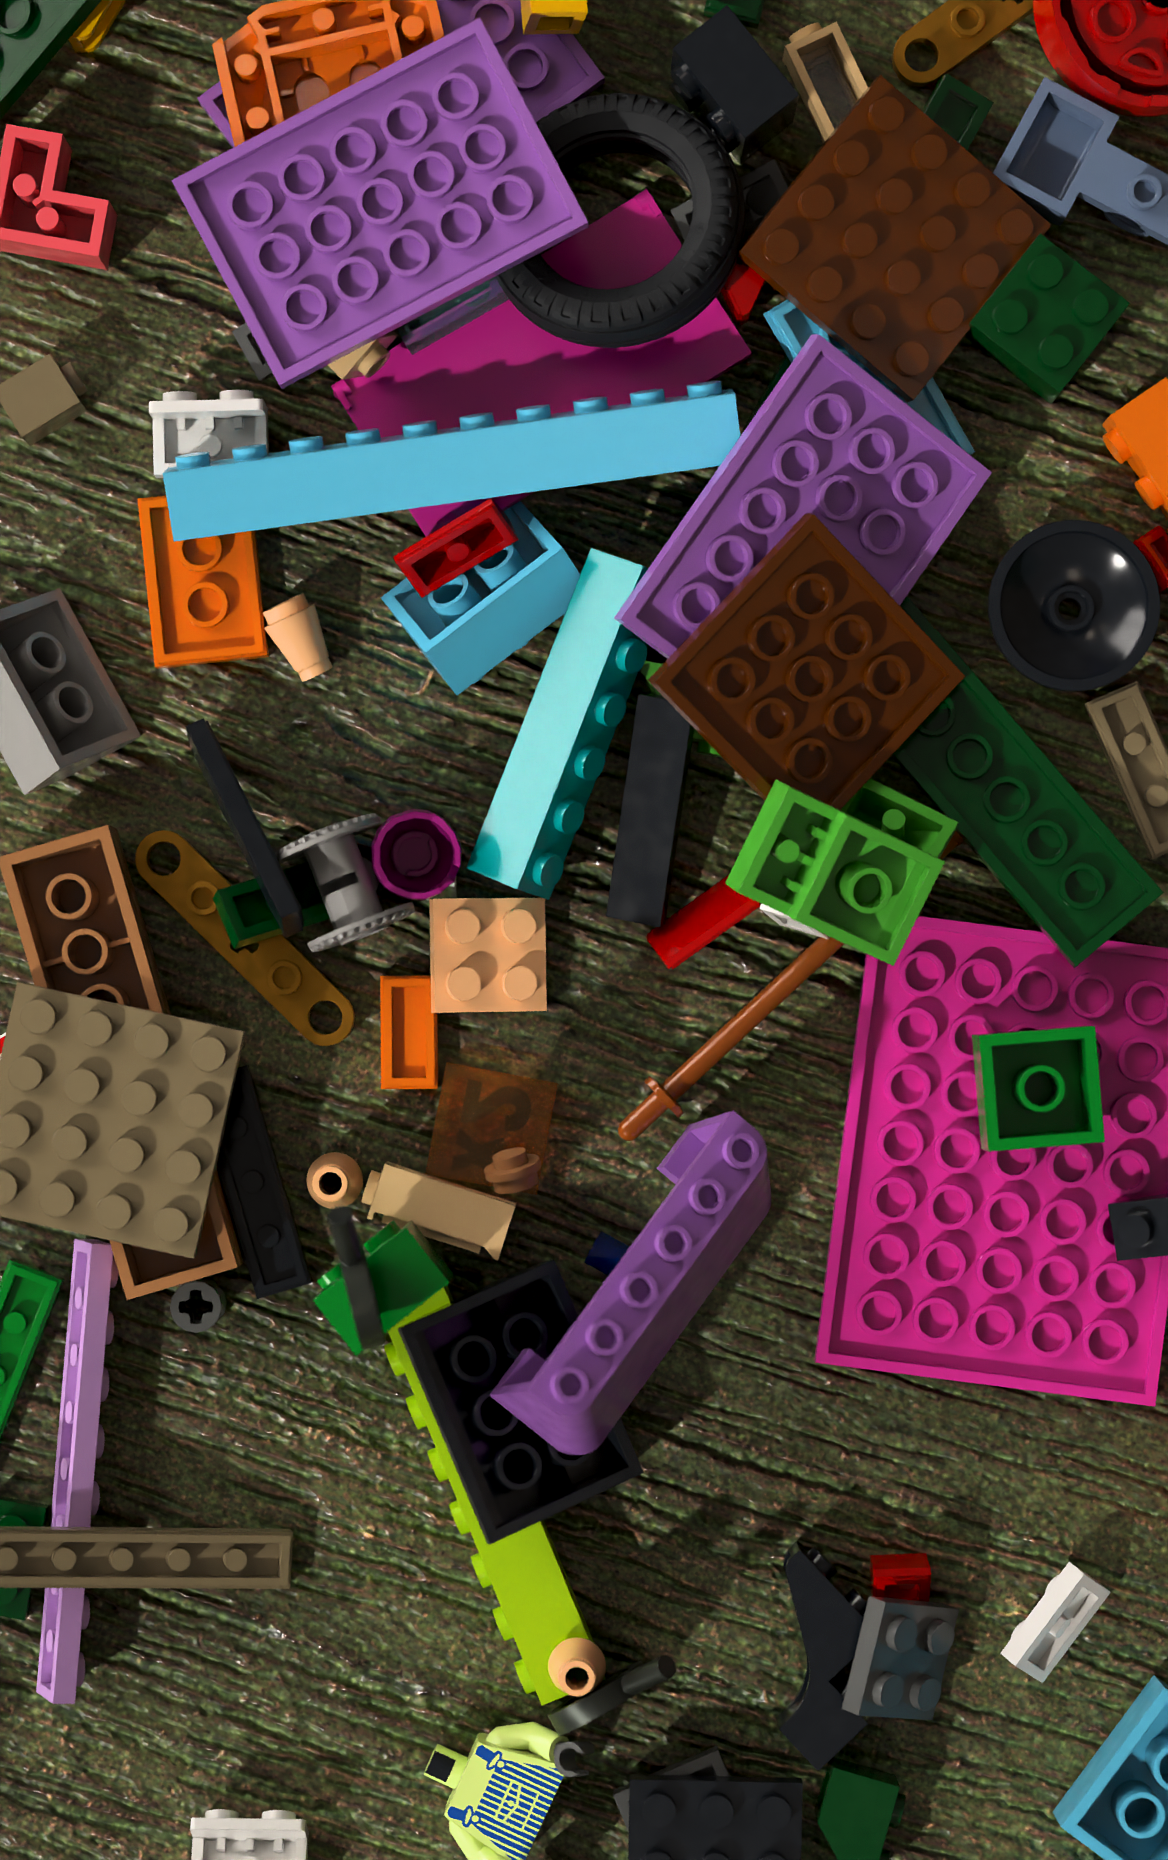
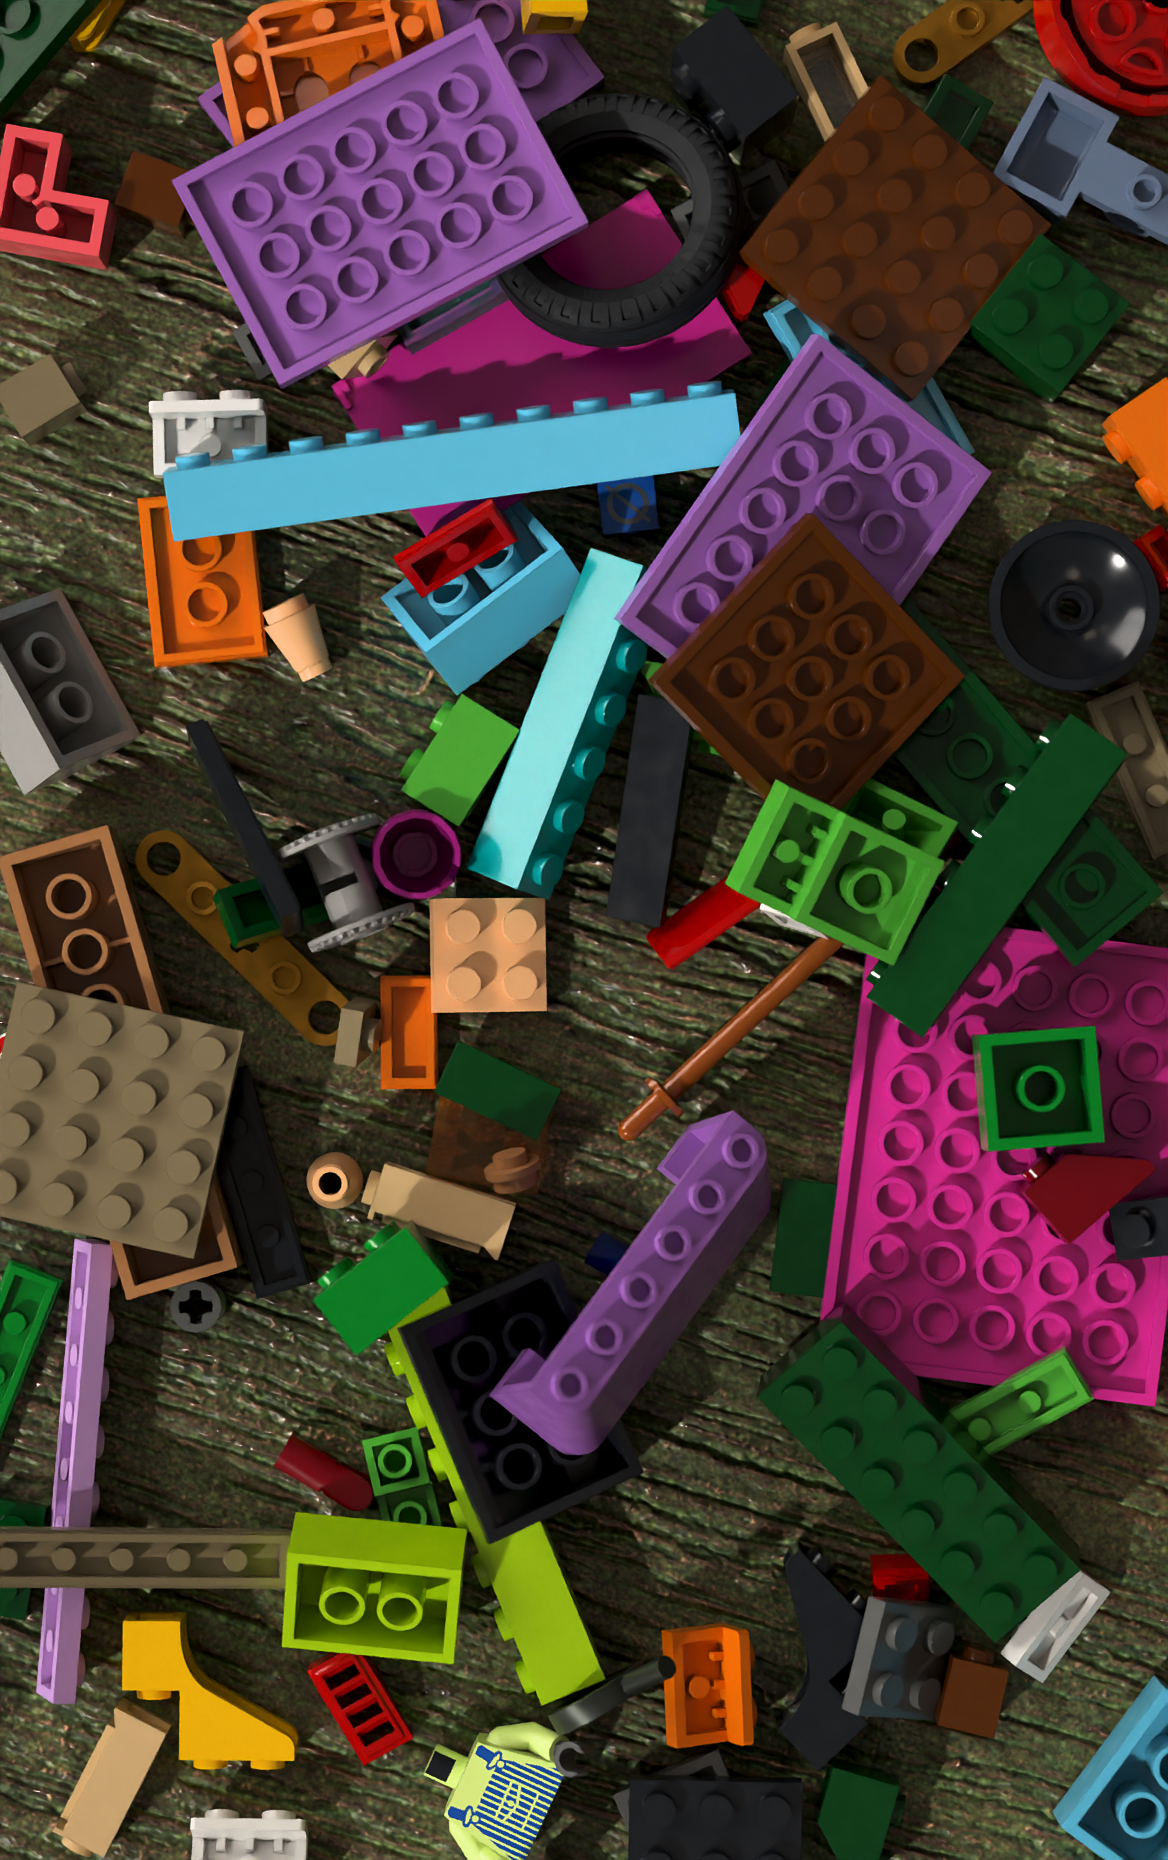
(111, 1779): none -> tan window
(151, 197): none -> reddish brown brick
(212, 1719): none -> yellow arch
(325, 1473): none -> dark red bar
(333, 1663): none -> red slope
(356, 1278): pearl dark grey piece -> none
(357, 1032): none -> dark tan plate
(373, 1587): none -> lime brick
(402, 1478): none -> bright green slope
(459, 760): none -> bright green brick
(497, 1090): none -> dark green tile
(577, 1653): light nougat cone -> none
(628, 506): none -> blue tile
(712, 1687): none -> orange bracket
(802, 1237): none -> dark green tile
(919, 1472): none -> dark green brick
(972, 1691): none -> reddish brown brick
(997, 873): none -> dark green brick
(1024, 1401): none -> bright green tile
(1079, 1188): none -> dark red slope

